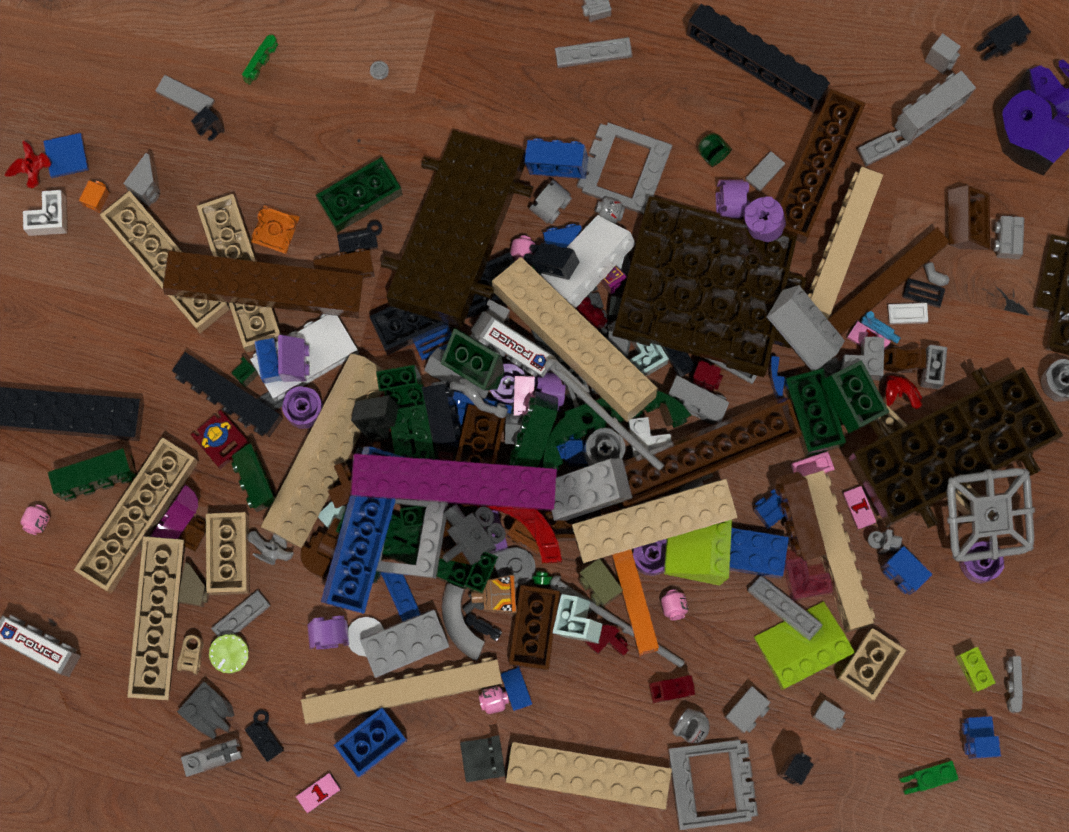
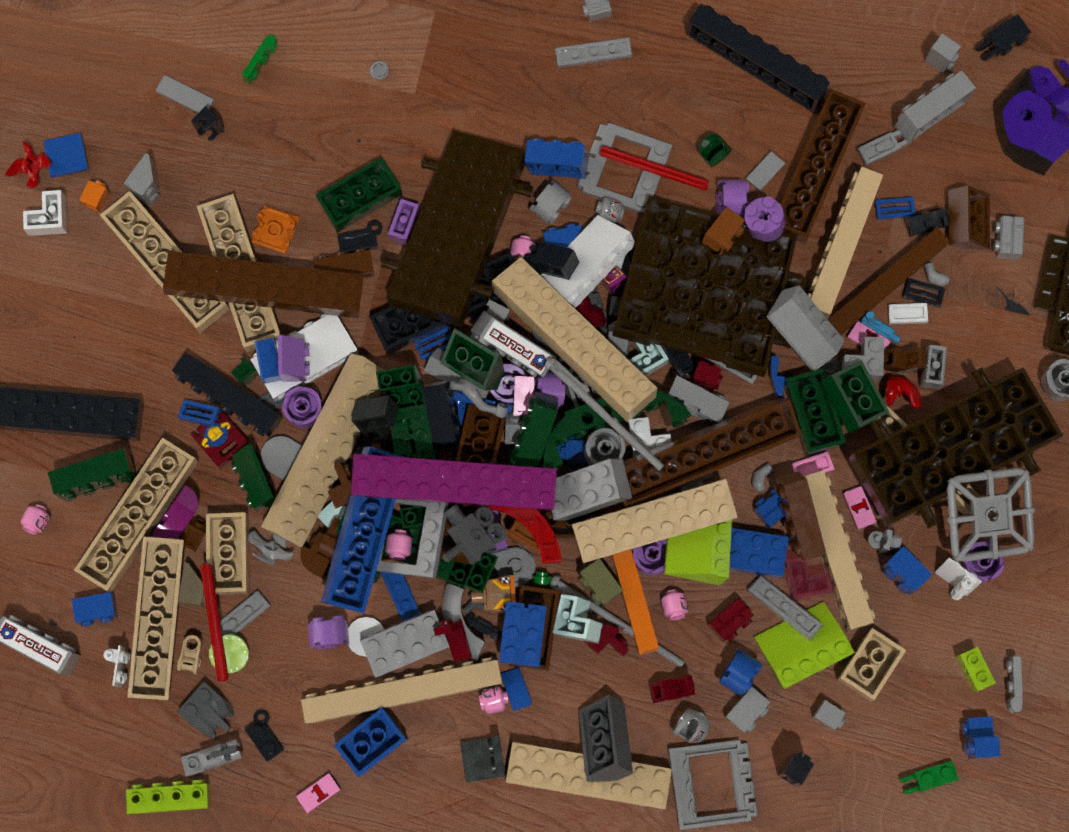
(95, 608): none -> blue brick
(121, 658): none -> white hinge
(168, 798): none -> lime brick
(214, 417): none -> blue tile
(214, 622): none -> red axle
(279, 455): none -> light grey tile
(398, 545): none -> bright pink head
(404, 222): none -> medium lavender brick
(456, 638): none -> dark red bracket
(522, 634): none -> blue piece
(605, 740): none -> dark grey slope
(654, 168): none -> red axle
(724, 230): none -> dark orange hinge
(730, 620): none -> dark red brick
(740, 673): none -> blue brick
(759, 477): none -> light grey arm
(893, 209): none -> blue tile
(926, 221): none -> black hinge
(962, 580): none -> white hinge

